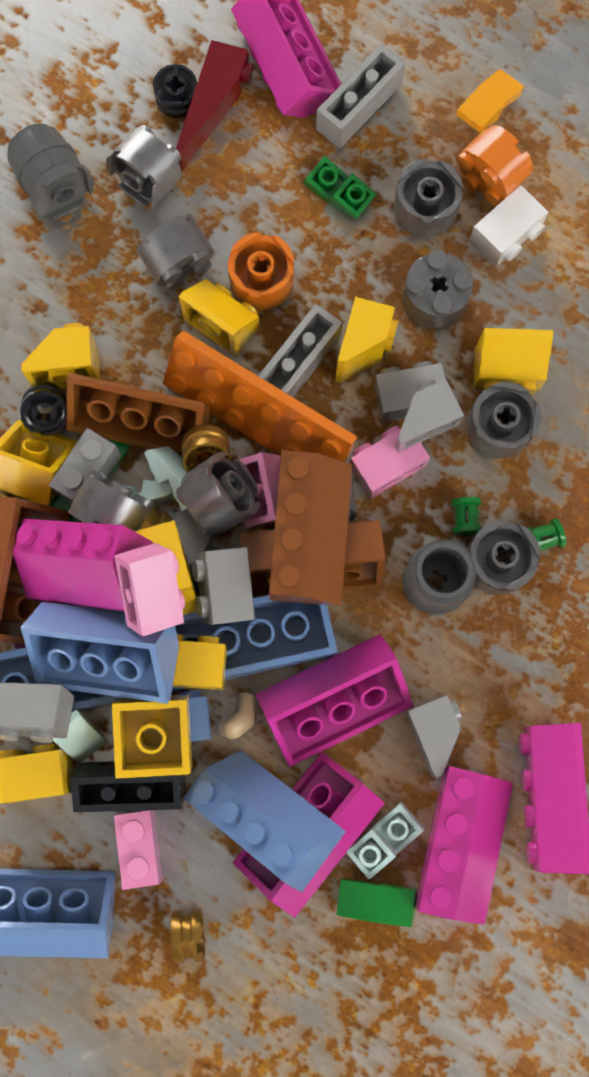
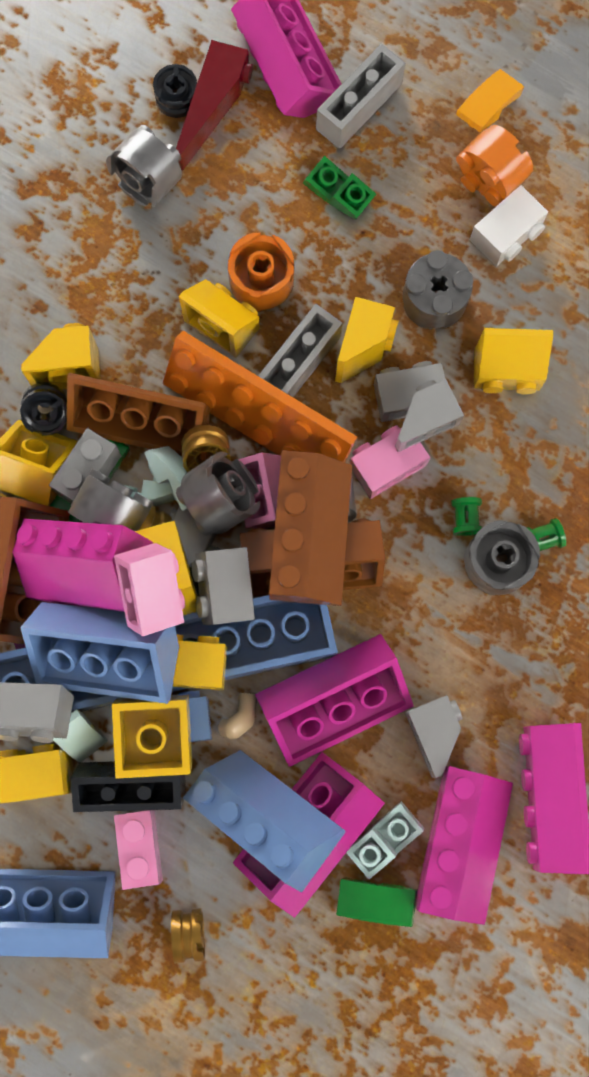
(49, 170): dark grey piece -> none
(175, 252): flat silver brick -> none
(427, 198): flat silver brick -> none
(449, 561): dark grey piece -> none
(517, 409): flat silver brick -> none

